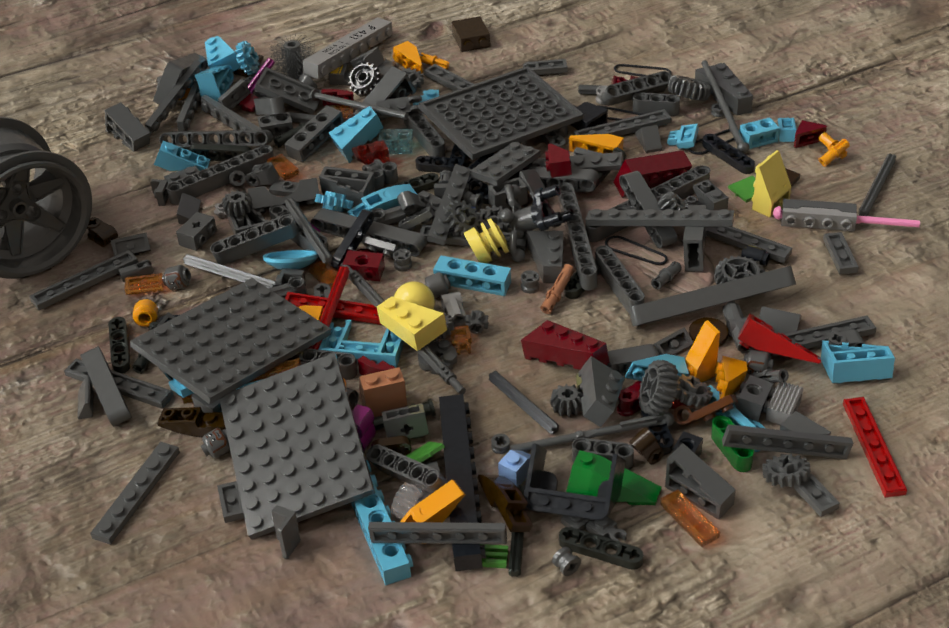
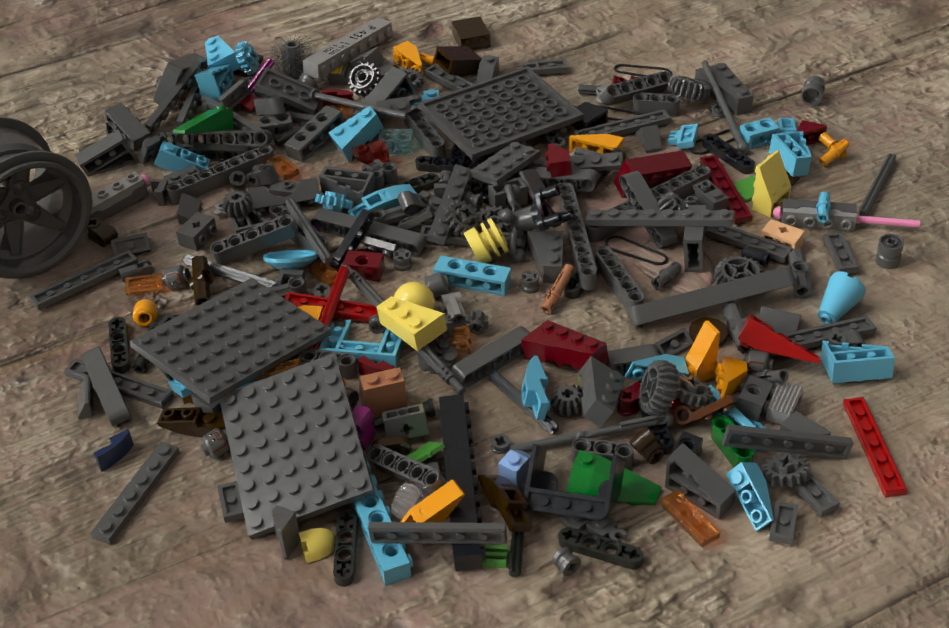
(106, 154): none -> dark grey wedge
(111, 454): none -> dark blue slope
(119, 195): none -> light grey piece
(151, 147): none -> dark grey plate
(201, 279): none -> dark brown piece
(210, 120): none -> green wedge
(317, 543): none -> light yellow brick
(345, 547): none -> pearl dark grey beam
(373, 327): none -> dark grey bush
(457, 59): none -> dark brown brick
(488, 68): none -> dark grey slope
(490, 357): none -> dark grey beam
(534, 389): none -> medium azure slope
(721, 180): none -> dark red plate
(752, 492): none -> medium azure slope
(783, 234): none -> light nougat brick
(783, 523): none -> dark grey plate
(793, 152): none -> medium azure wedge
(800, 269): none -> dark grey piece
(813, 90): none -> dark grey wheel
(823, 207): none -> medium azure pin
(840, 297): none -> medium azure cone
(889, 251): none -> dark grey wheel

